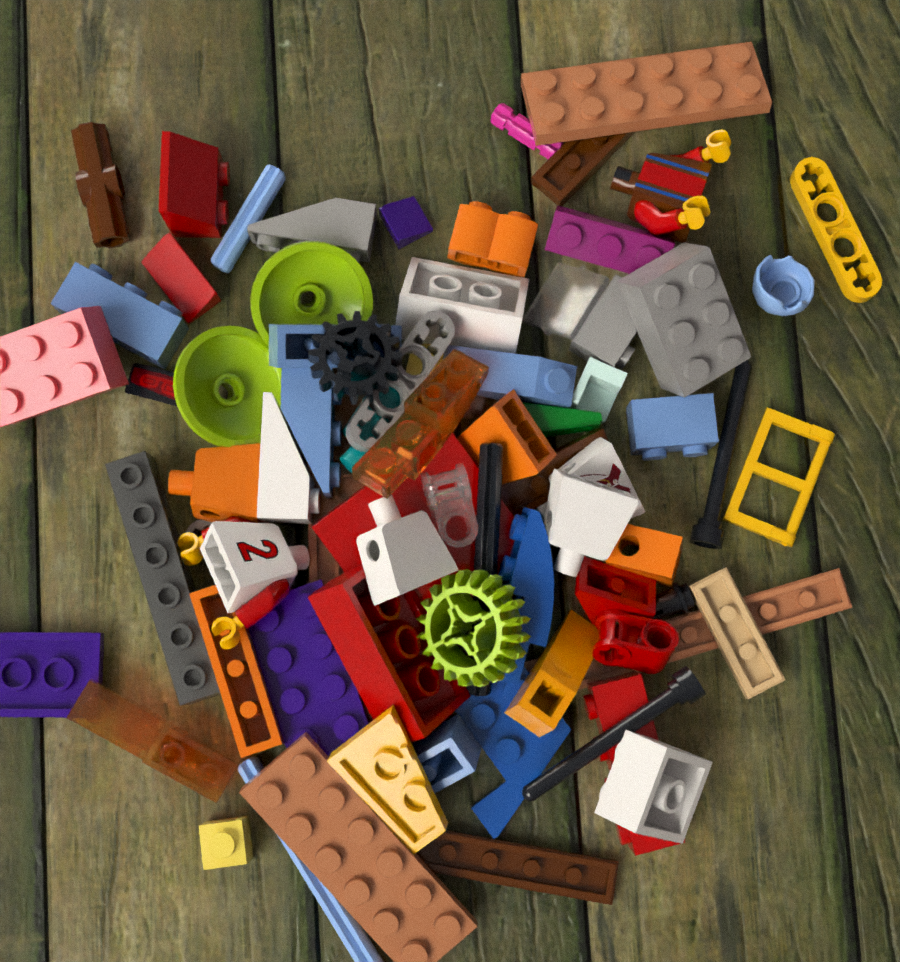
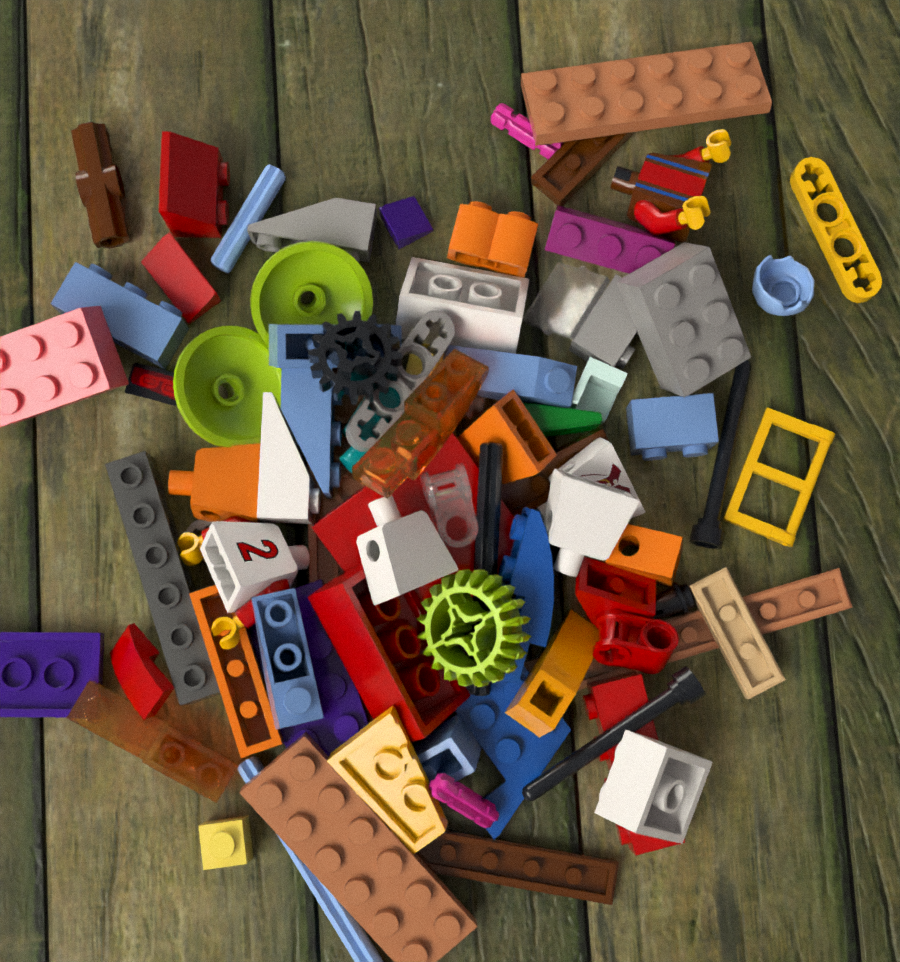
(137, 674): none -> red slope
(286, 659): none -> medium blue slope
(463, 800): none -> dark pink axle

